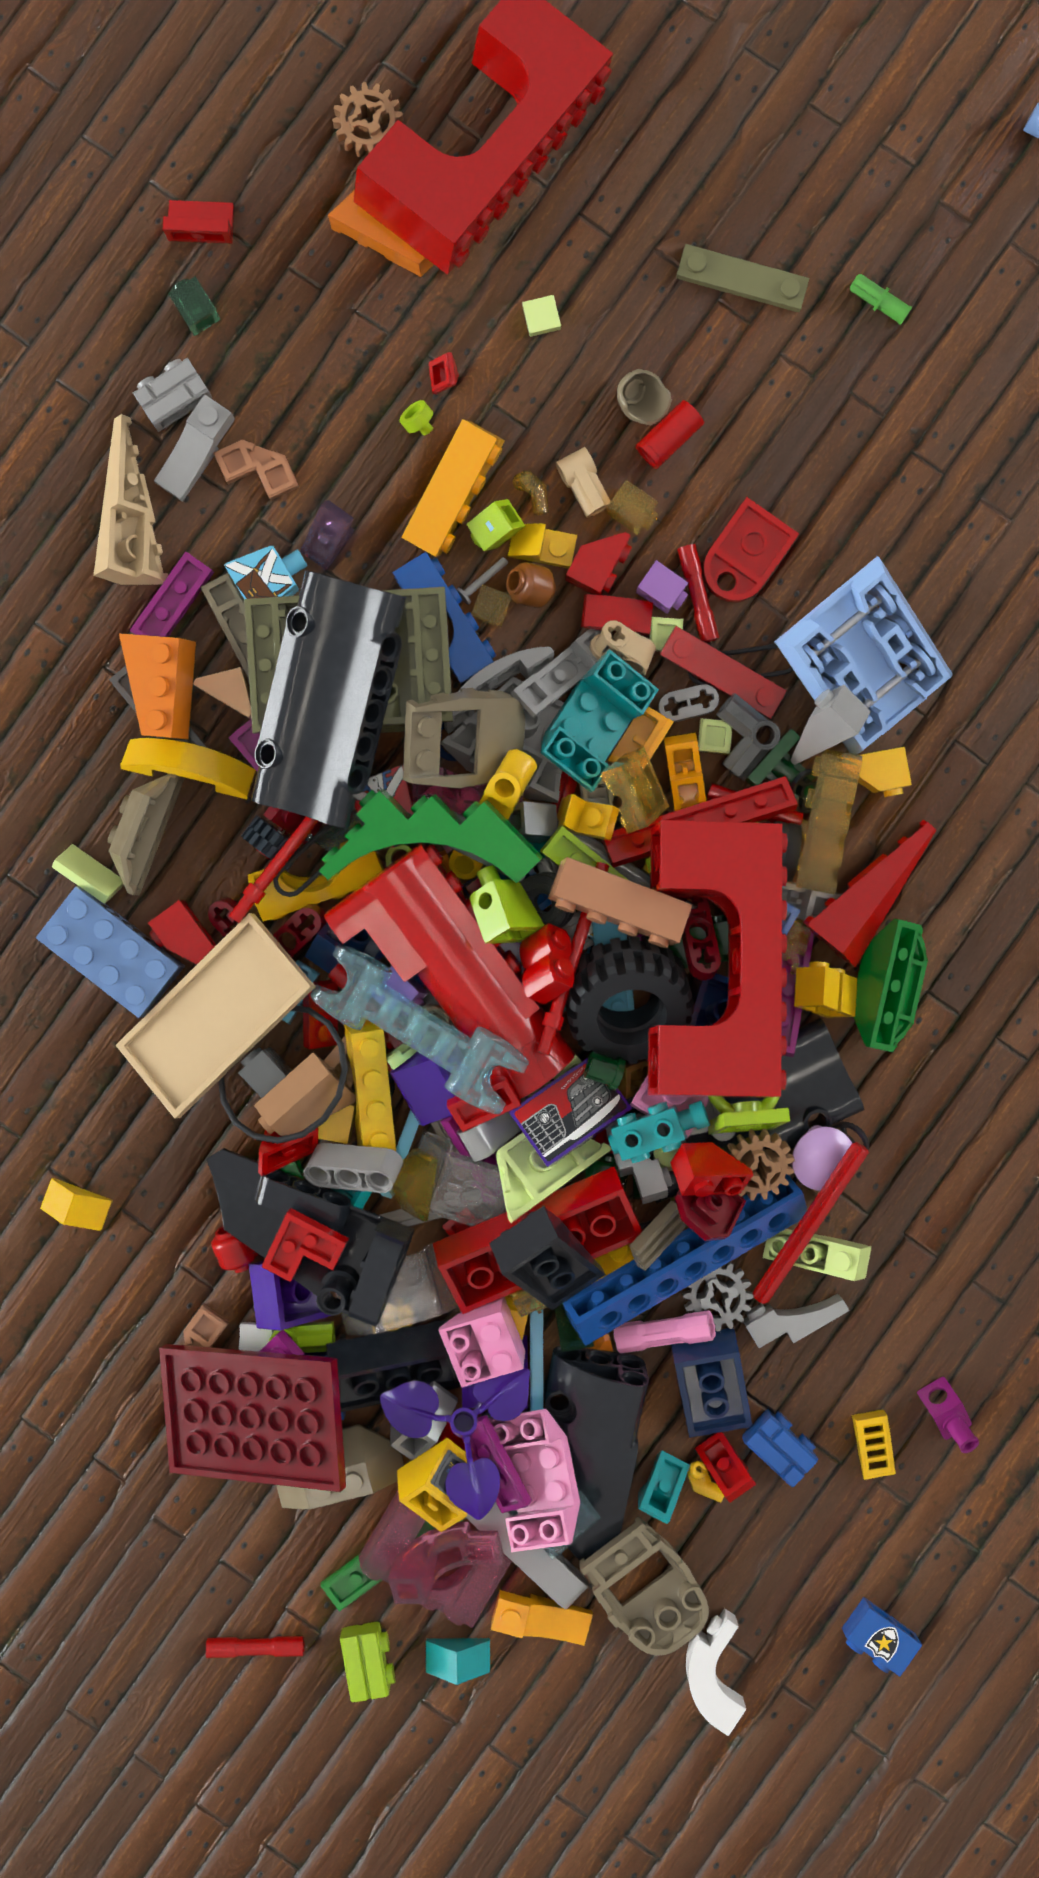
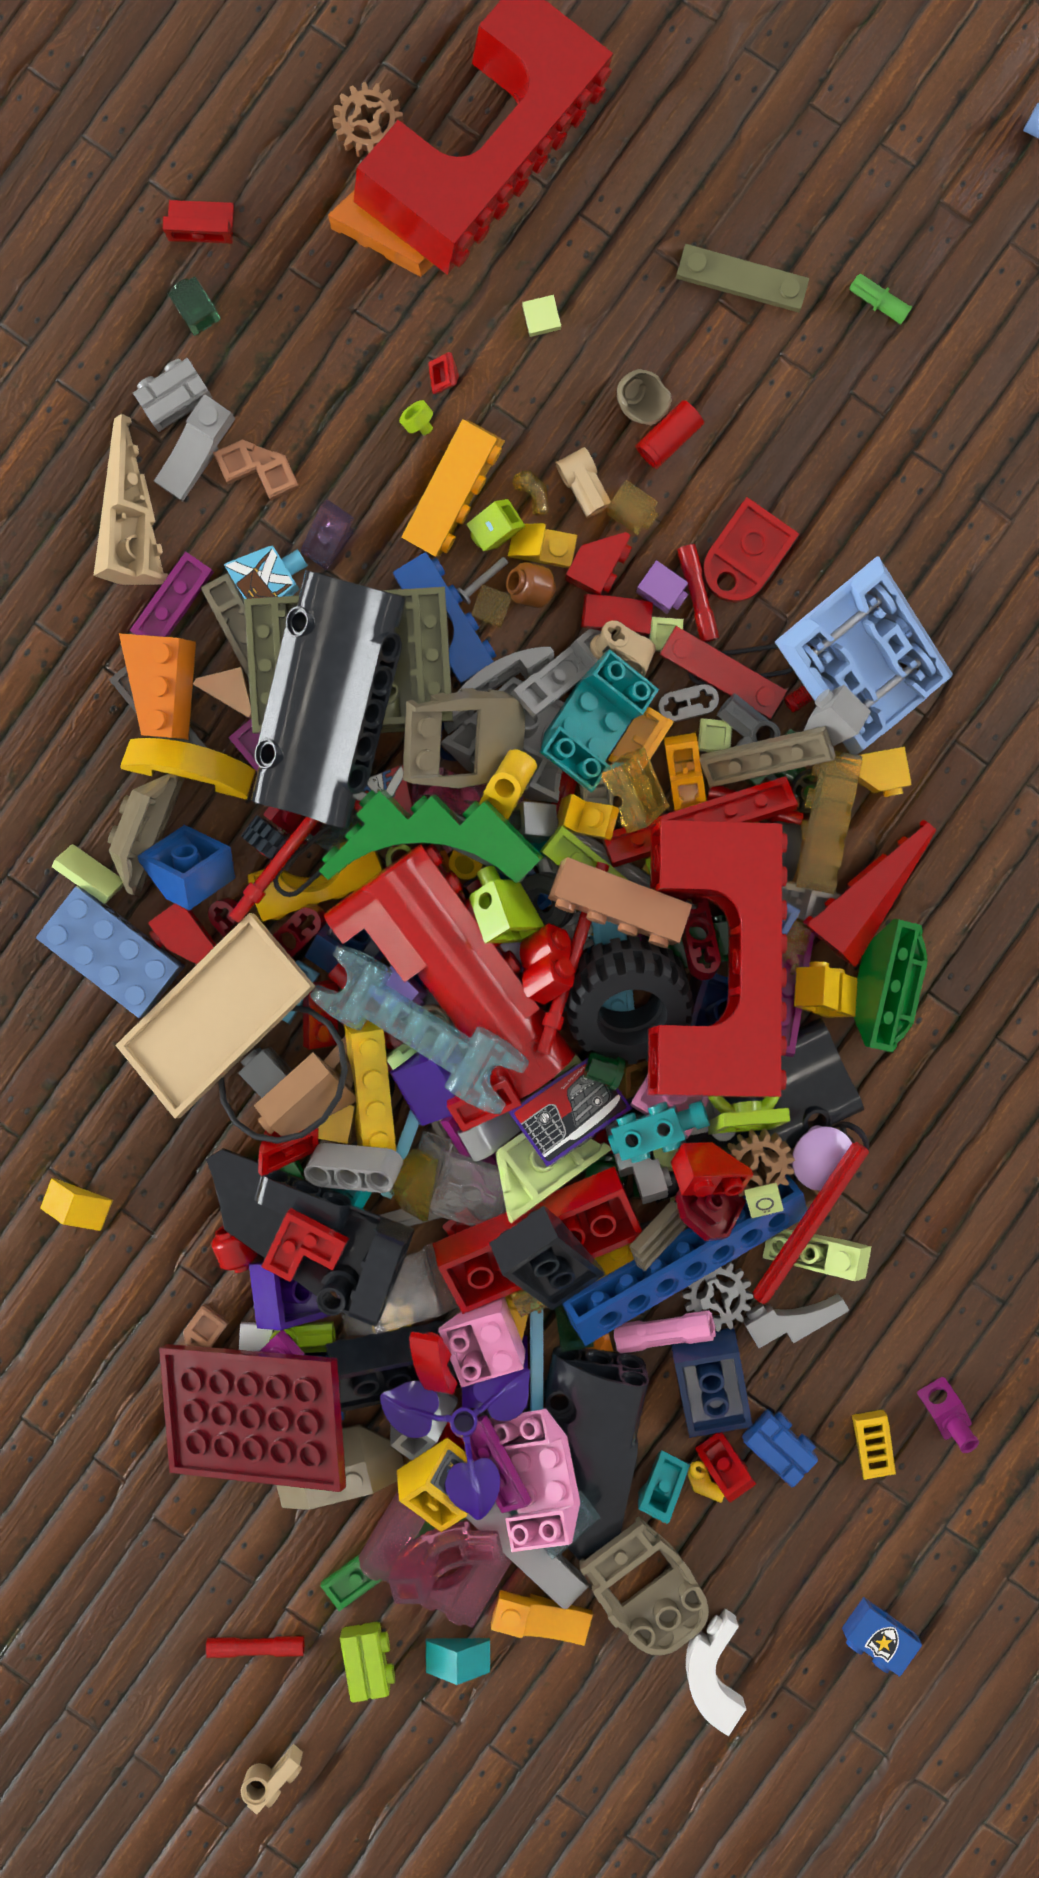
(188, 866): none -> blue slope
(284, 1770): none -> tan plate
(430, 1362): none -> red slope
(763, 1200): none -> yellowish green tile
(767, 756): none -> dark tan tile
(792, 702): none -> red piece

